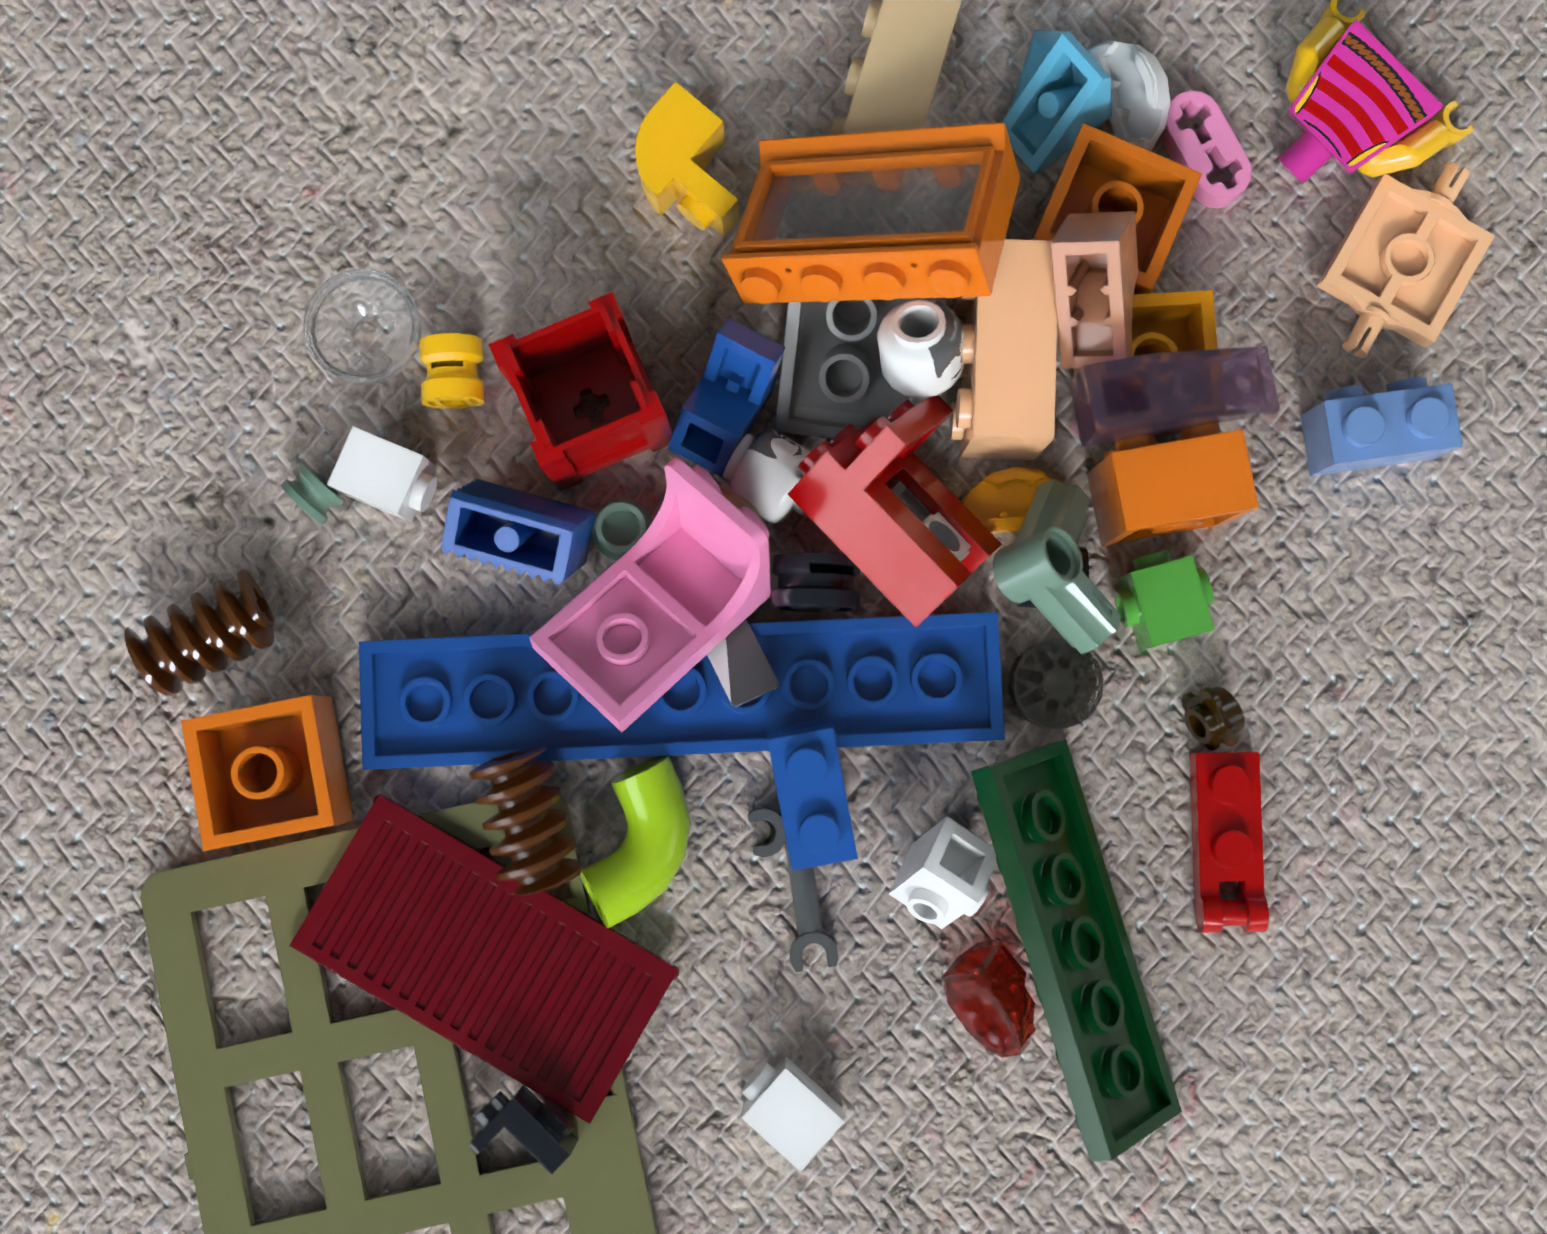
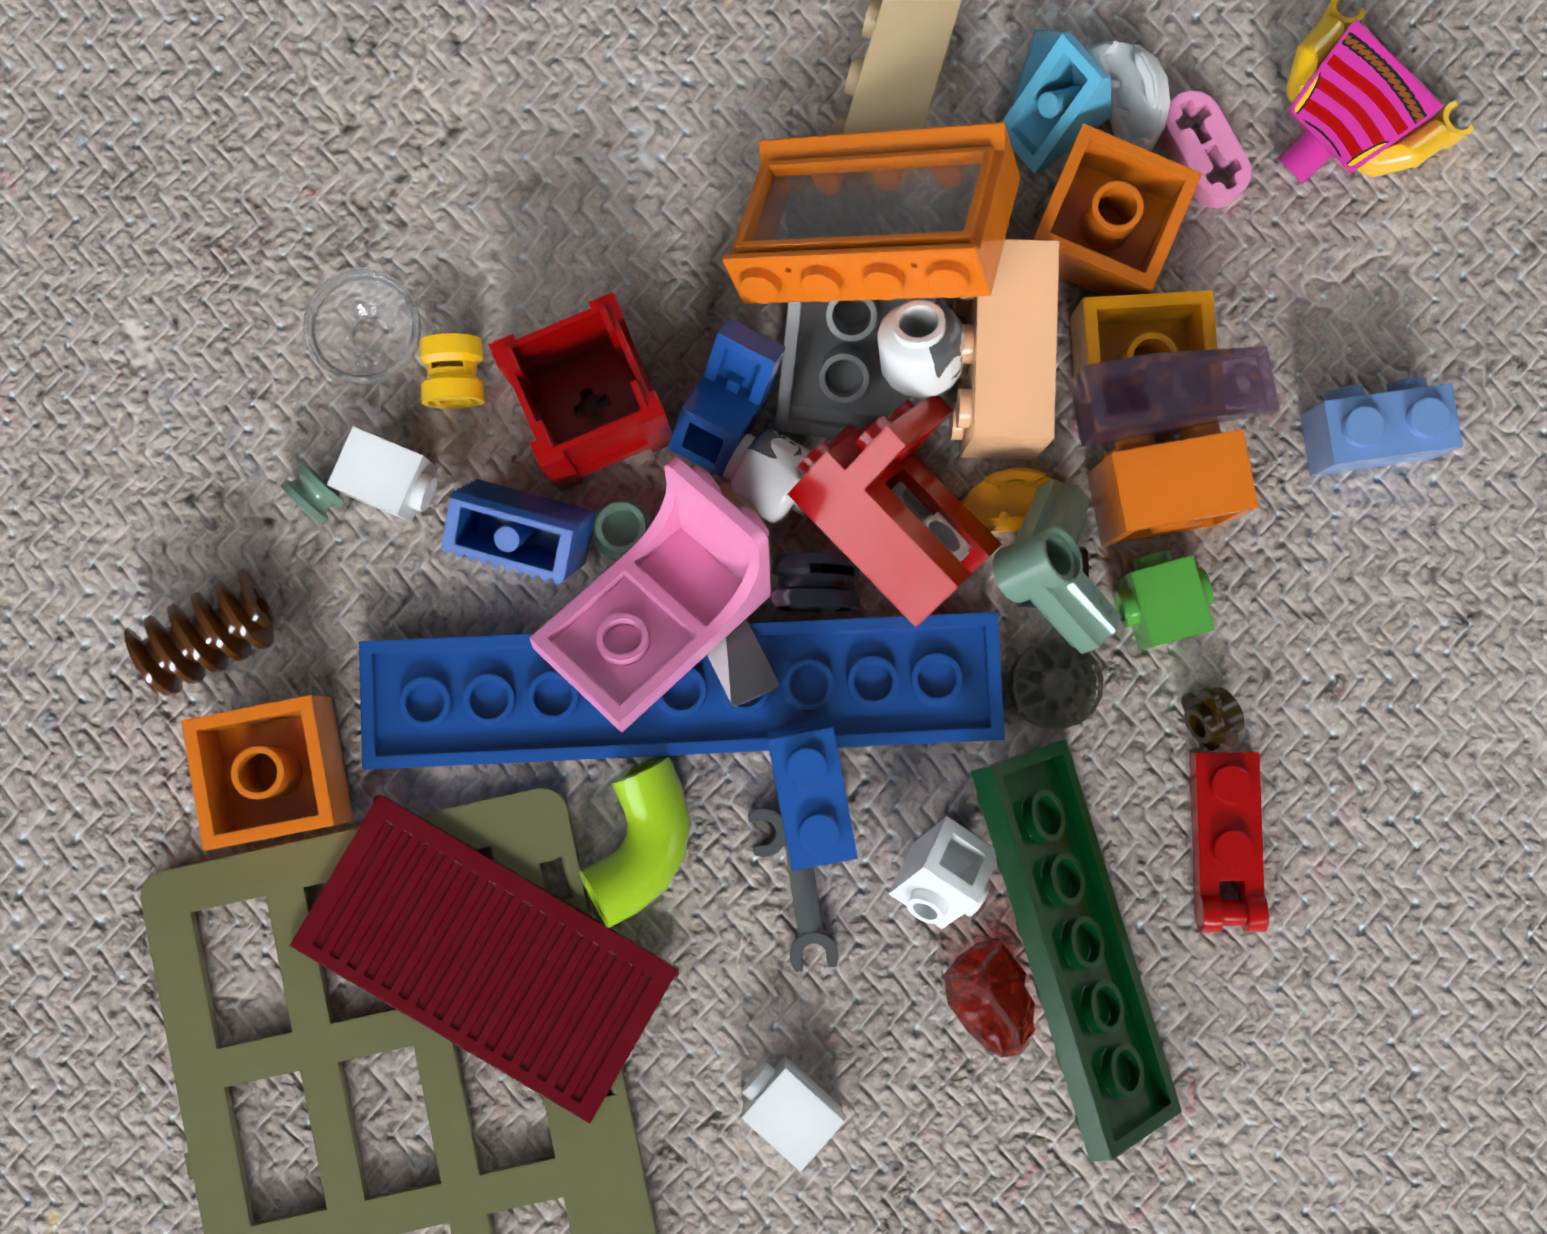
(527, 821): reddish brown piece -> none
(537, 1125): black bracket -> none
(670, 155): yellow brick -> none
(1095, 286): nougat arch -> none
(1405, 260): light nougat plate -> none

